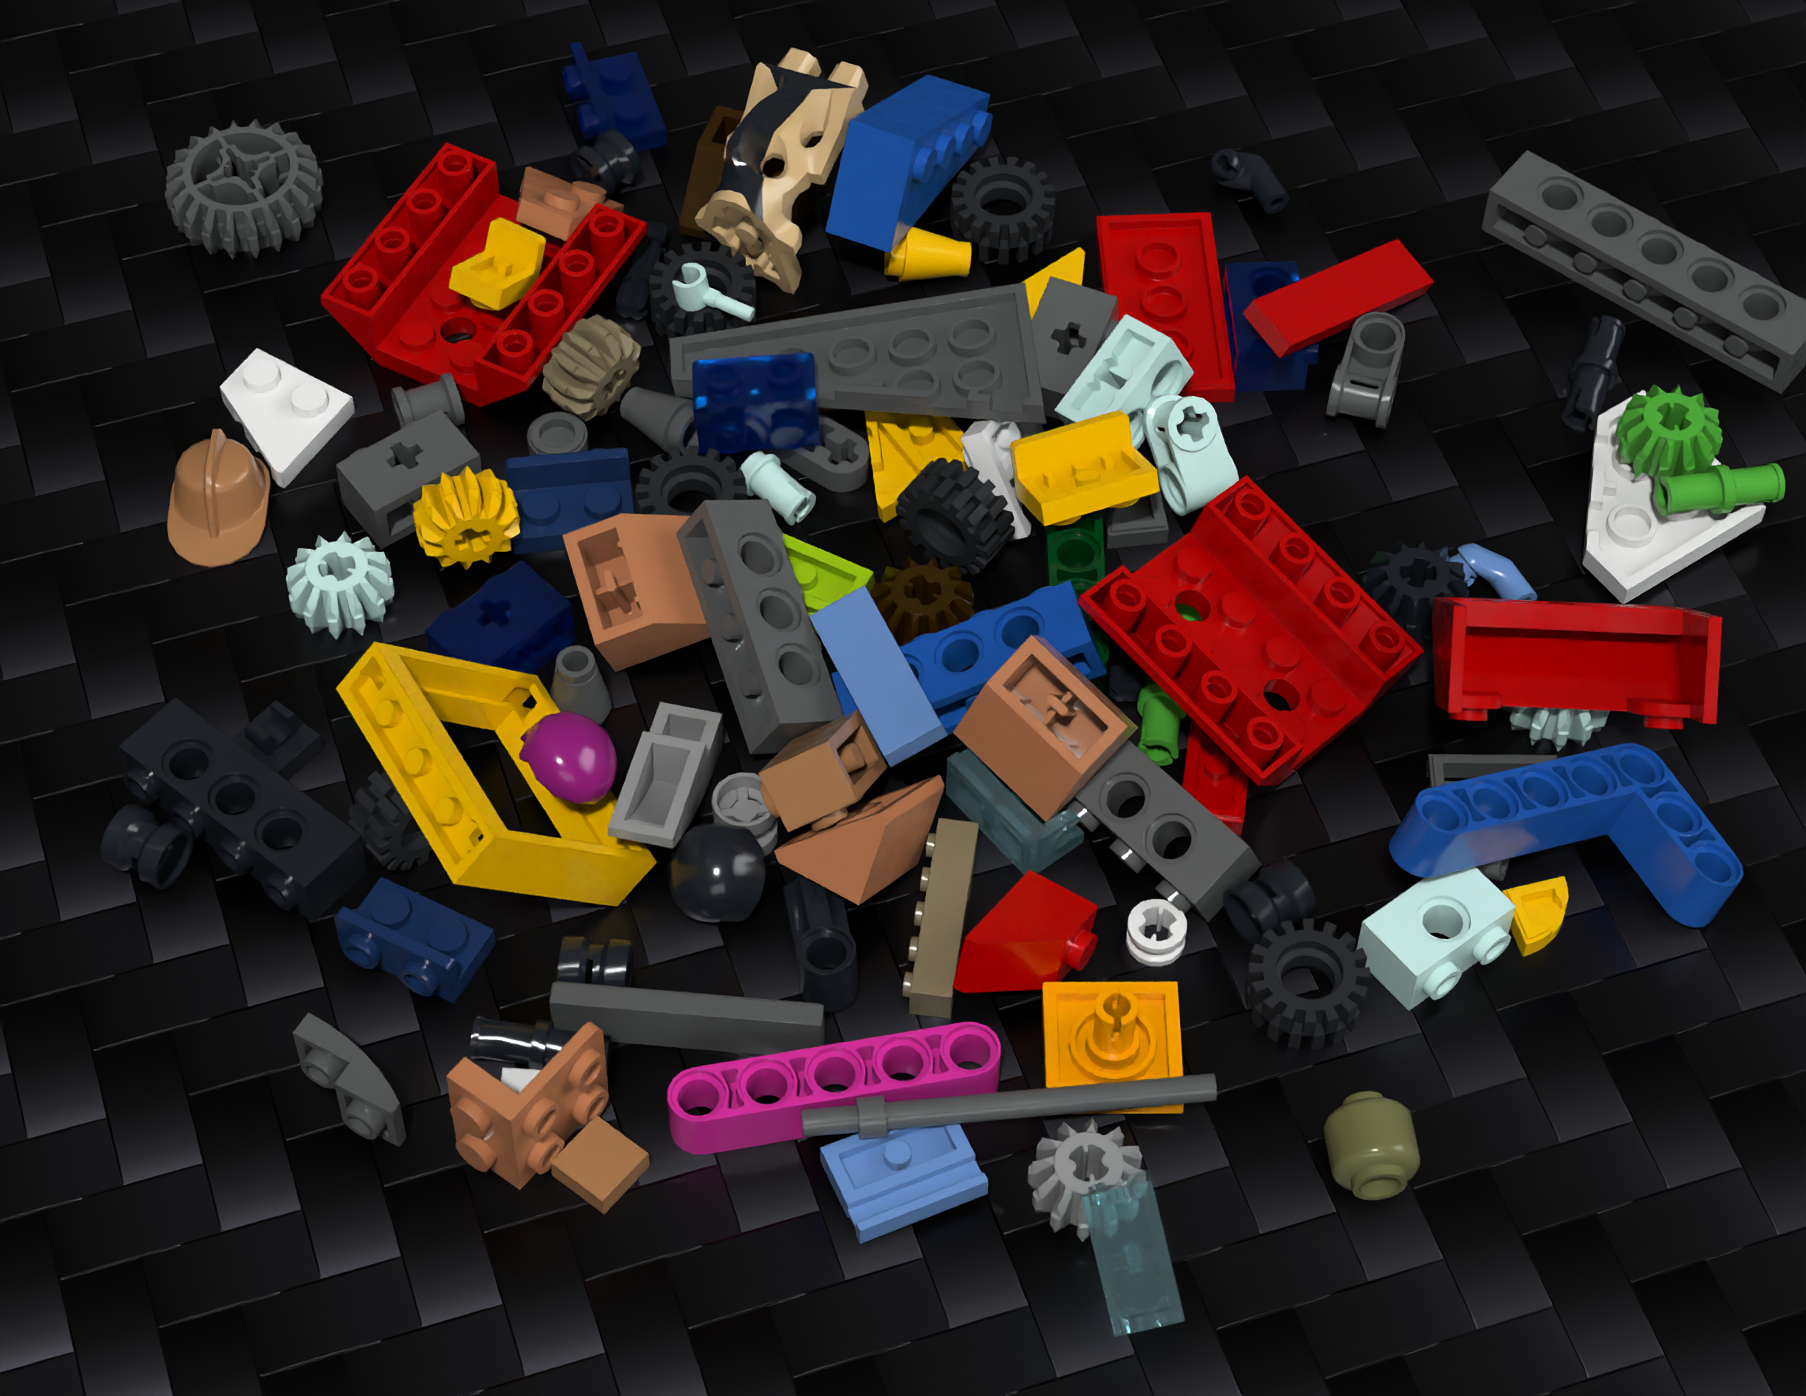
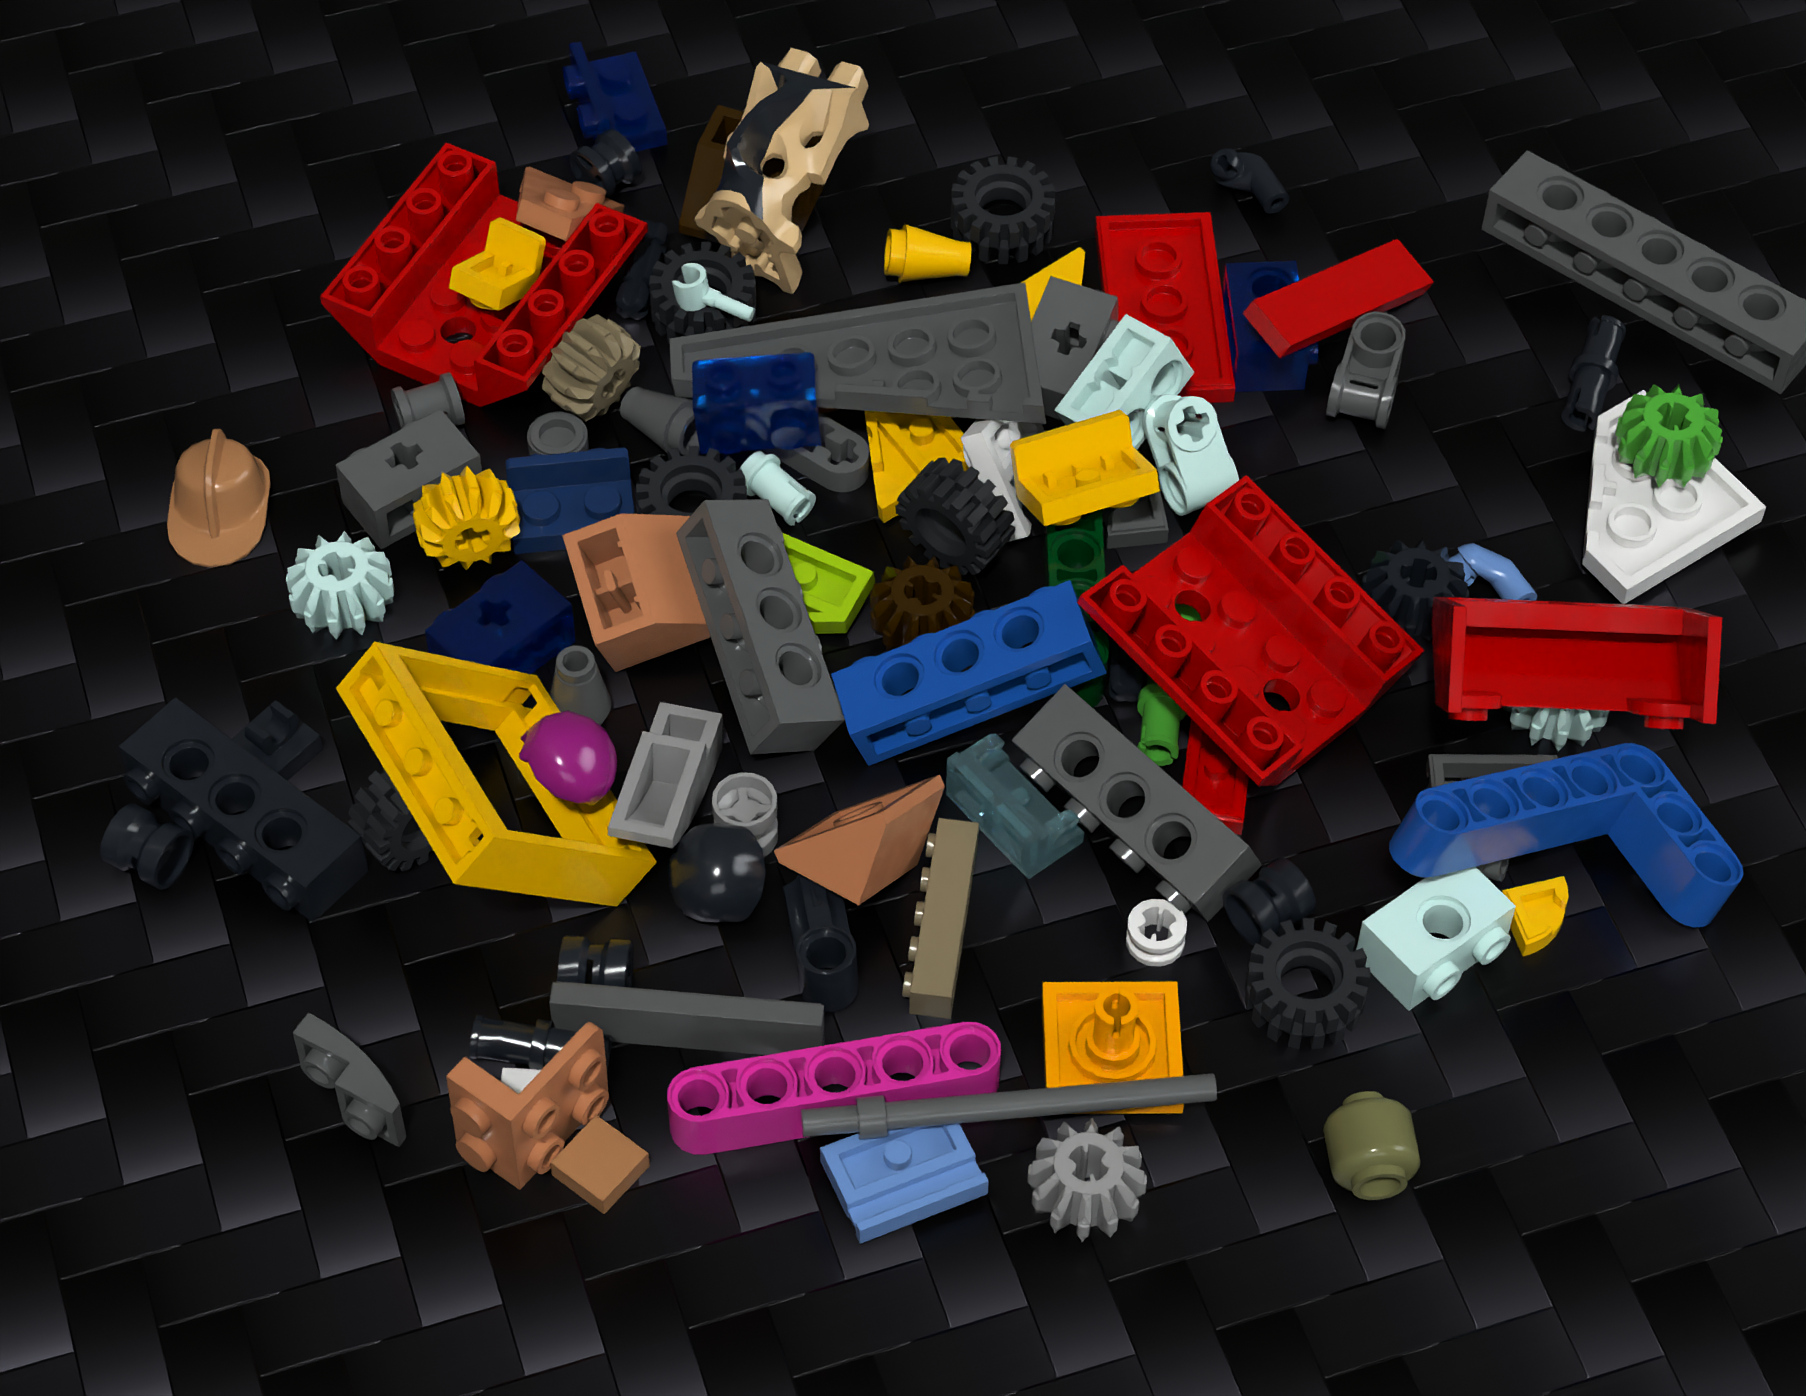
(244, 189): dark grey gear -> none
(284, 412): white wing -> none
(415, 940): dark blue bracket -> none
(822, 773): medium nougat brick -> none
(878, 676): medium blue tile -> none
(903, 158): blue wedge -> none
(1028, 939): red slope -> none
(1043, 727): nougat slope -> none
(1133, 1254): clear light blue hinge -> none
(1719, 489): bright green pin -> none

